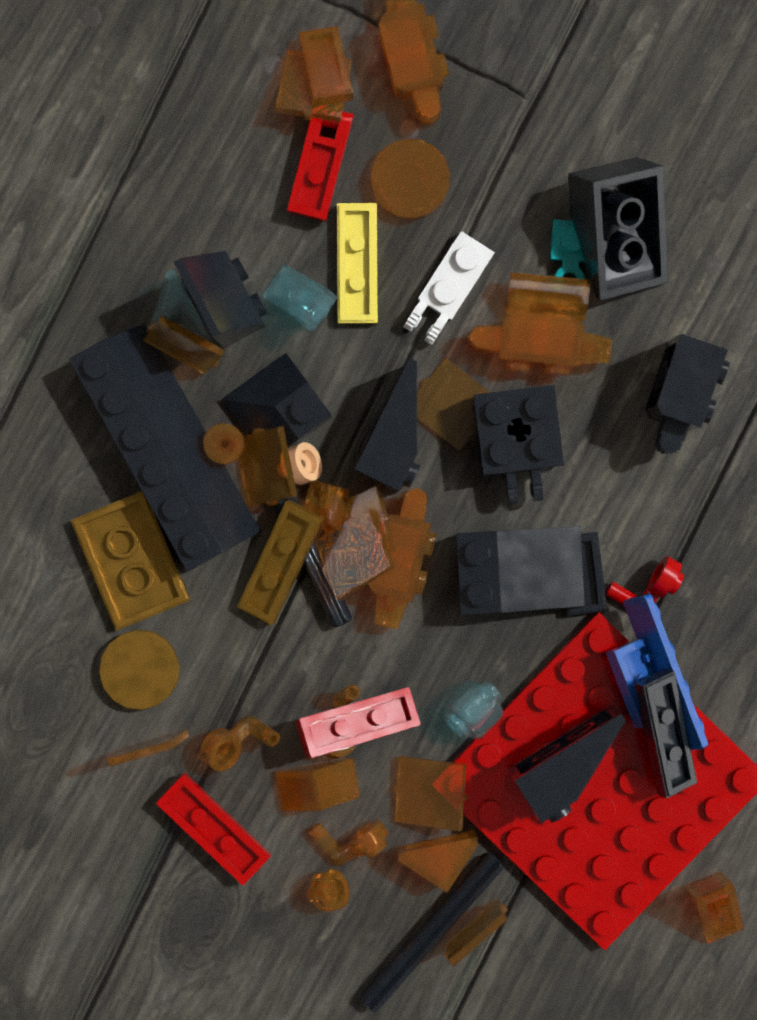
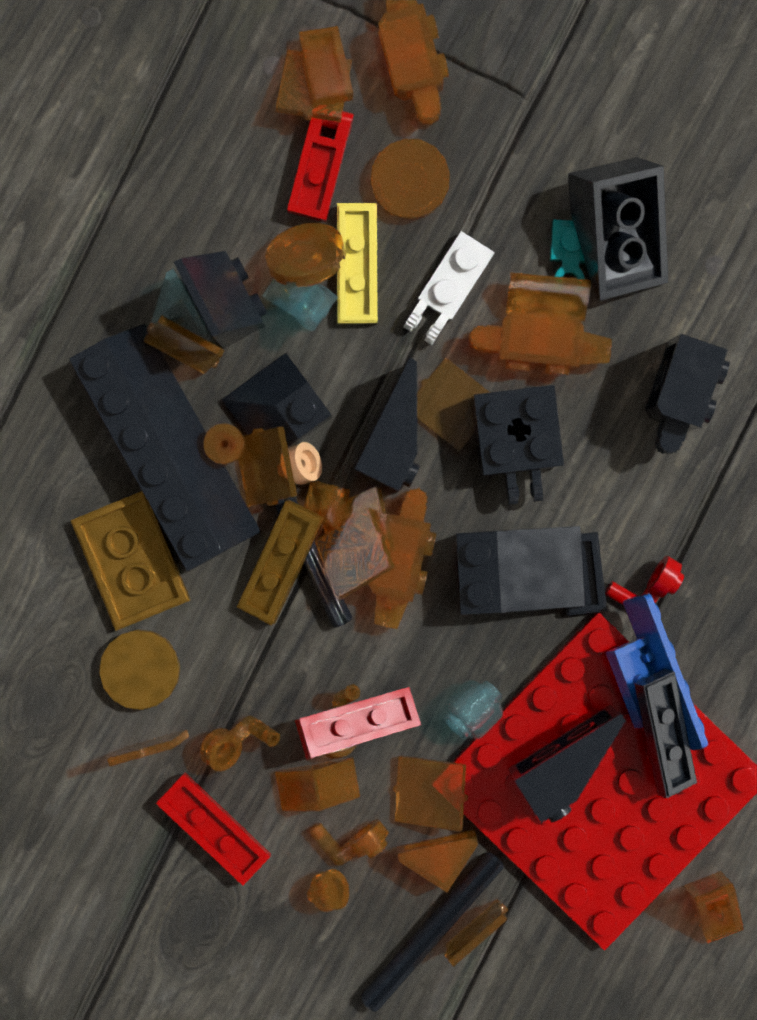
(305, 254): none -> clear orange tile

